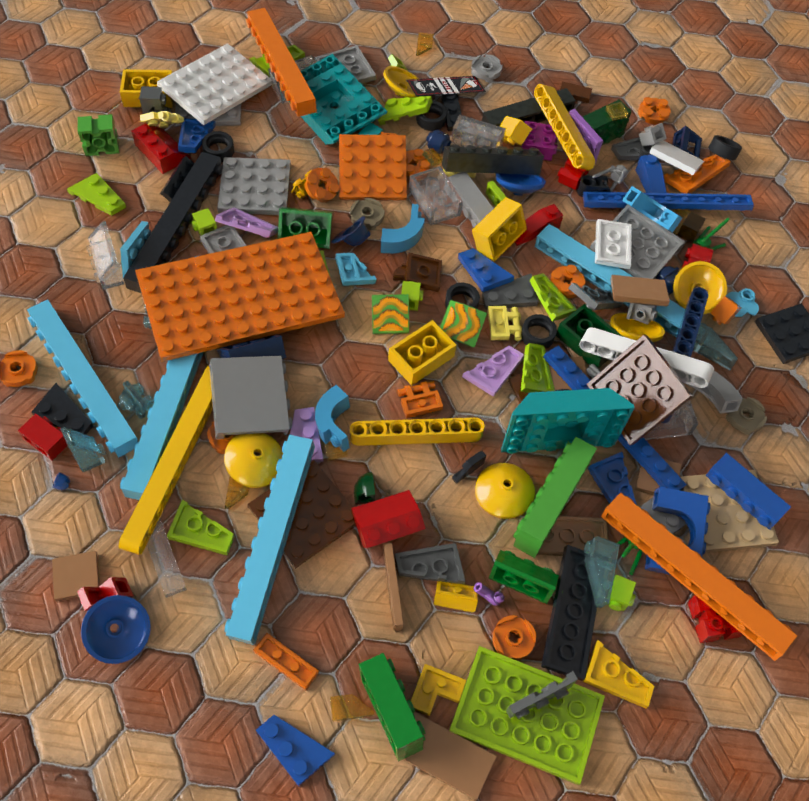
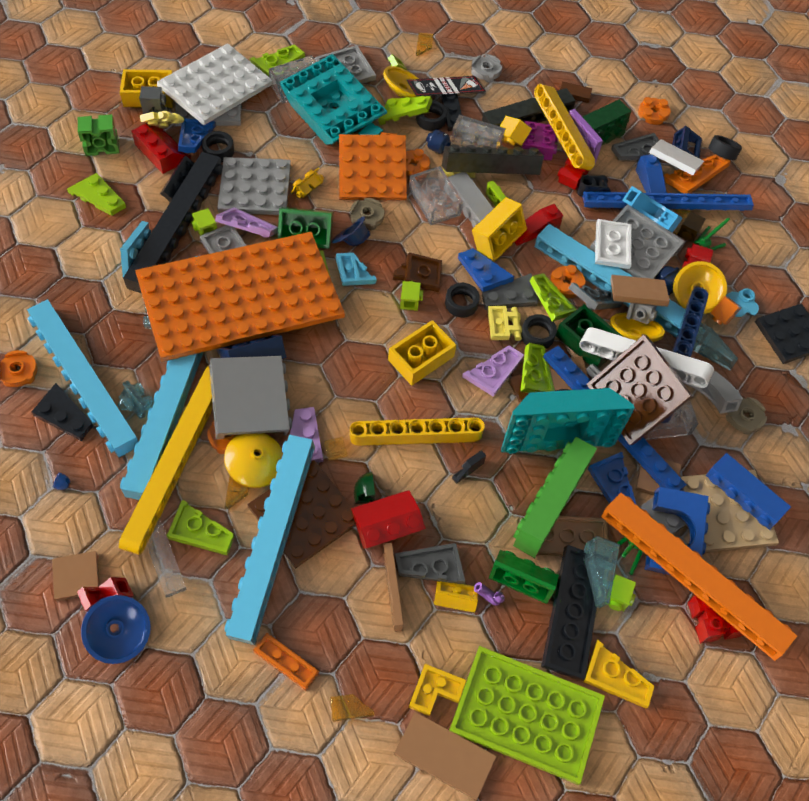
(43, 436): red brick -> none
(84, 449): clear light blue slope -> none
(104, 258): clear slope -> none
(281, 62): orange brick -> none
(293, 749): blue wing -> none
(325, 176): orange plate -> none
(328, 408): dark azure arch -> none
(390, 314): slope -> none
(391, 706): green brick -> none
(404, 238): dark azure arch -> none
(422, 403): orange plate -> none
(432, 157): clear yellow tile -> none
(463, 323): slope -> none
(502, 500): yellow dish -> none
(519, 627): orange plate -> none
(521, 183): blue dish -> none
(540, 700): dark grey wing -> none
(616, 111): clear yellow tile -> none
(617, 174): light grey plant -> none
(652, 135): light grey brick -> none

